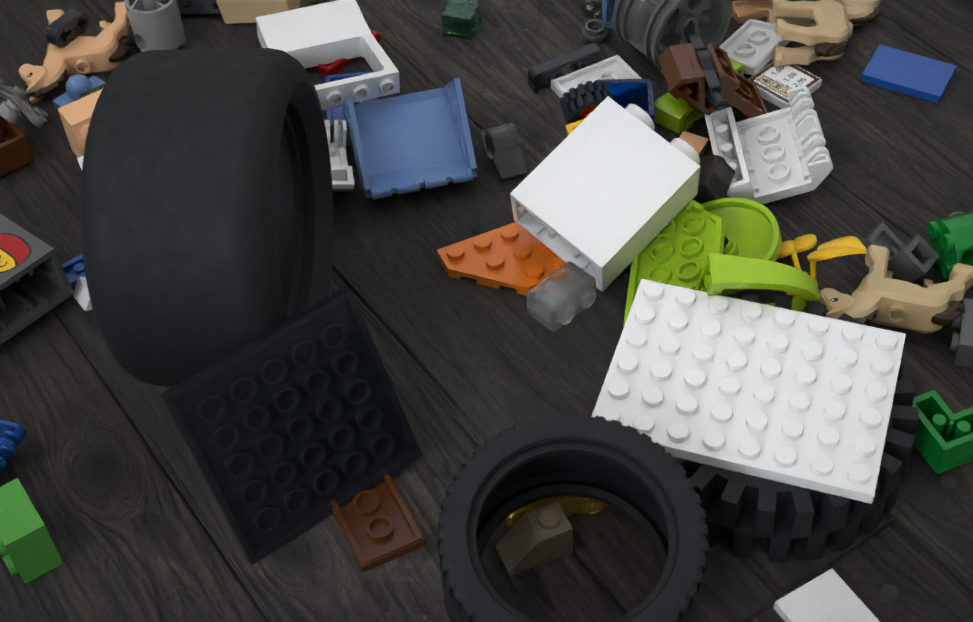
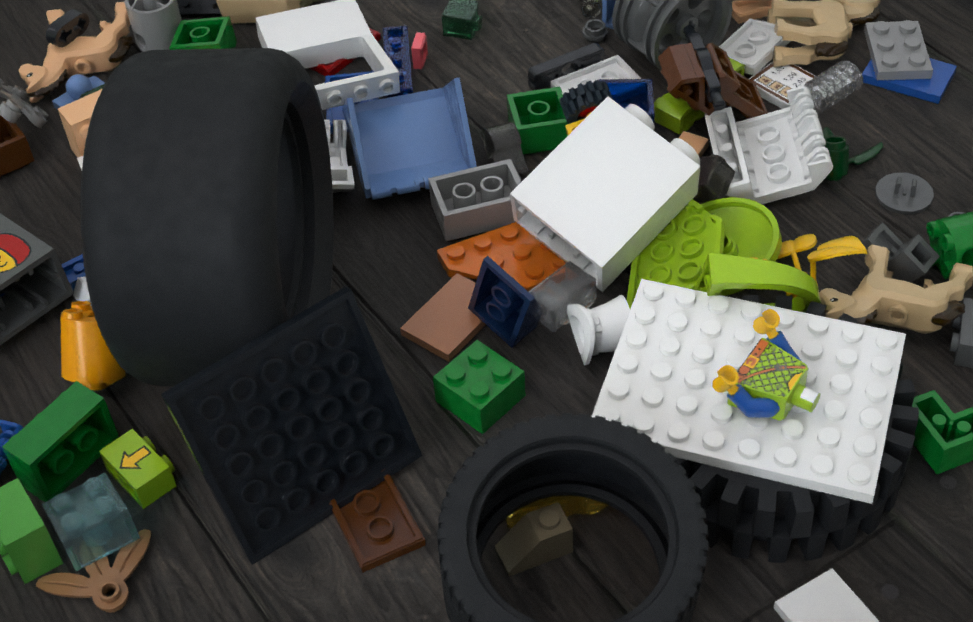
(61, 442): none -> green brick
(84, 350): none -> light orange cylinder
(91, 521): none -> clear light blue brick
(102, 577): none -> medium nougat plant
(139, 467): none -> lime brick
(204, 34): none -> green brick
(398, 50): none -> clear blue tile
(419, 50): none -> coral tile
(445, 321): none -> nougat tile
(474, 199): none -> light grey brick
(479, 386): none -> green brick
(504, 304): none -> dark blue slope
(538, 118): none -> green brick
(599, 327): none -> white hat
(769, 378): none -> torso
(834, 85): none -> clear piece
(840, 154): none -> dark green plant
(898, 50): none -> light grey plate
(904, 193): none -> dark grey piece

